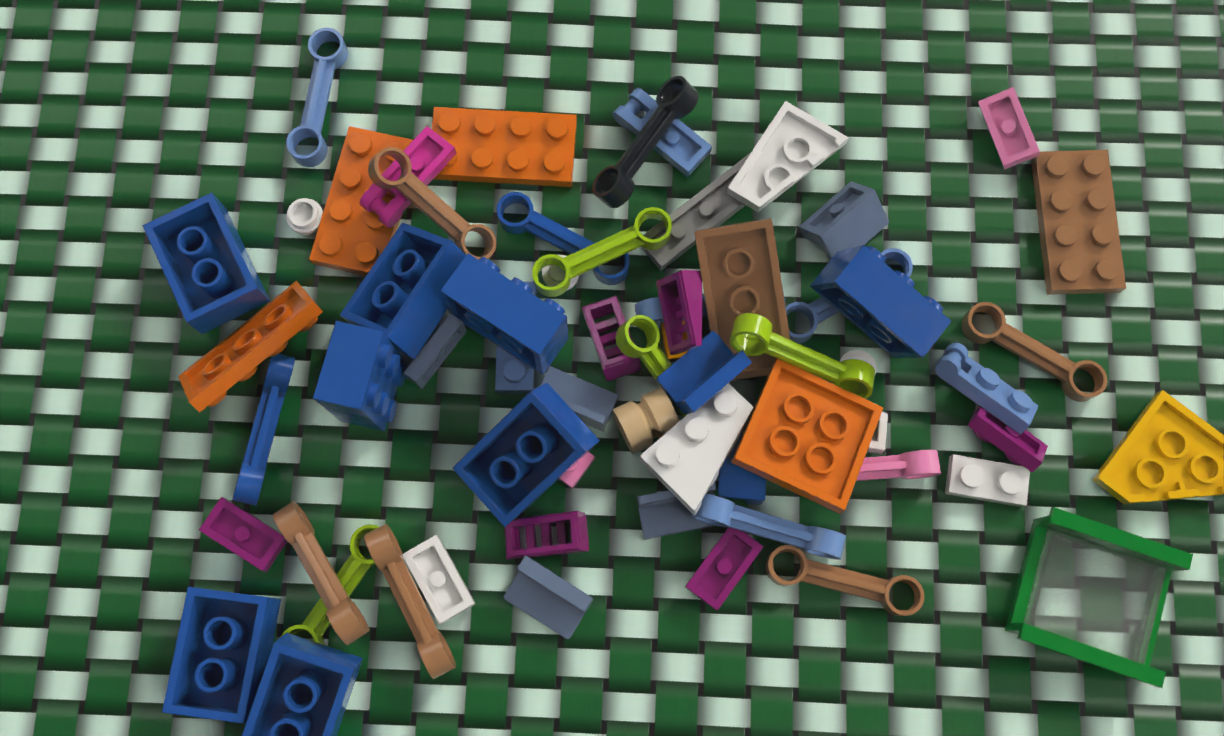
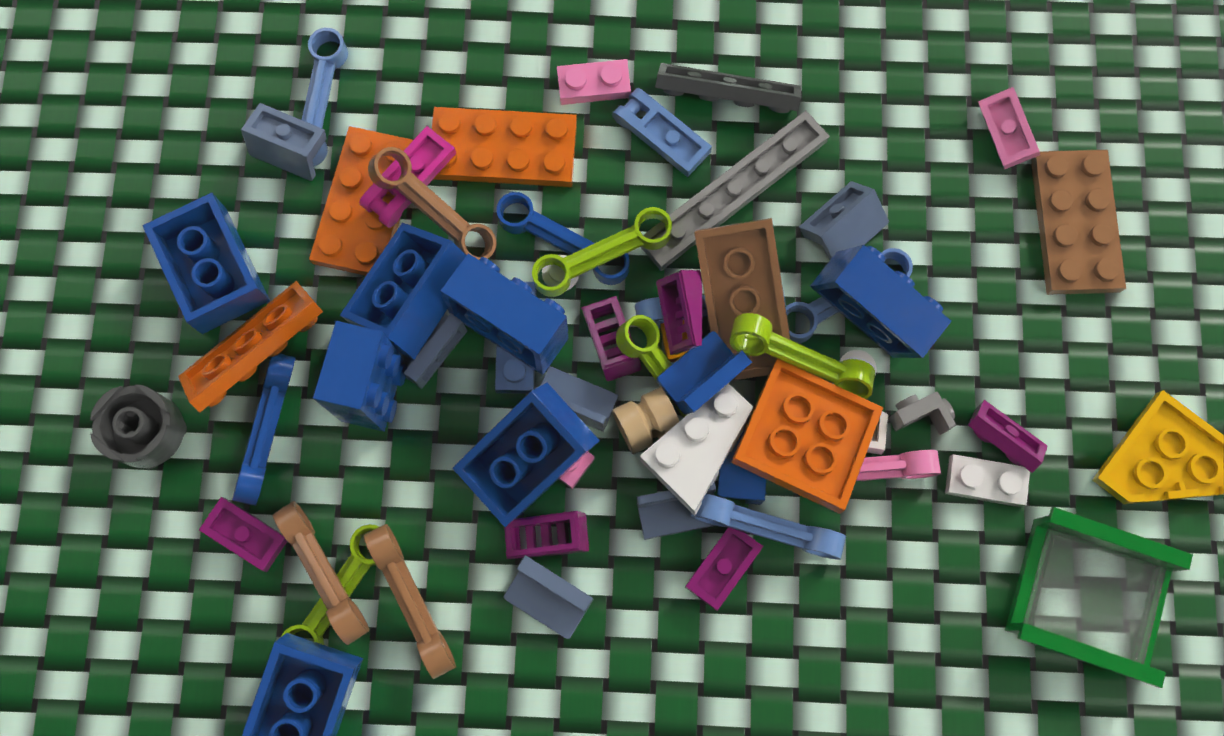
(116, 420): none -> dark grey brick
(220, 654): blue brick -> none
(283, 140): none -> sand blue panel
(304, 216): white plate -> none
(438, 579): white plate -> none
(594, 82): none -> bright pink plate
(615, 182): black piece -> none
(741, 89): none -> dark grey plate
(783, 156): white wing -> none
(846, 581): medium nougat piece -> none
(913, 409): none -> light grey bracket
(986, 388): medium blue plate -> none
(1034, 352): medium nougat piece -> none

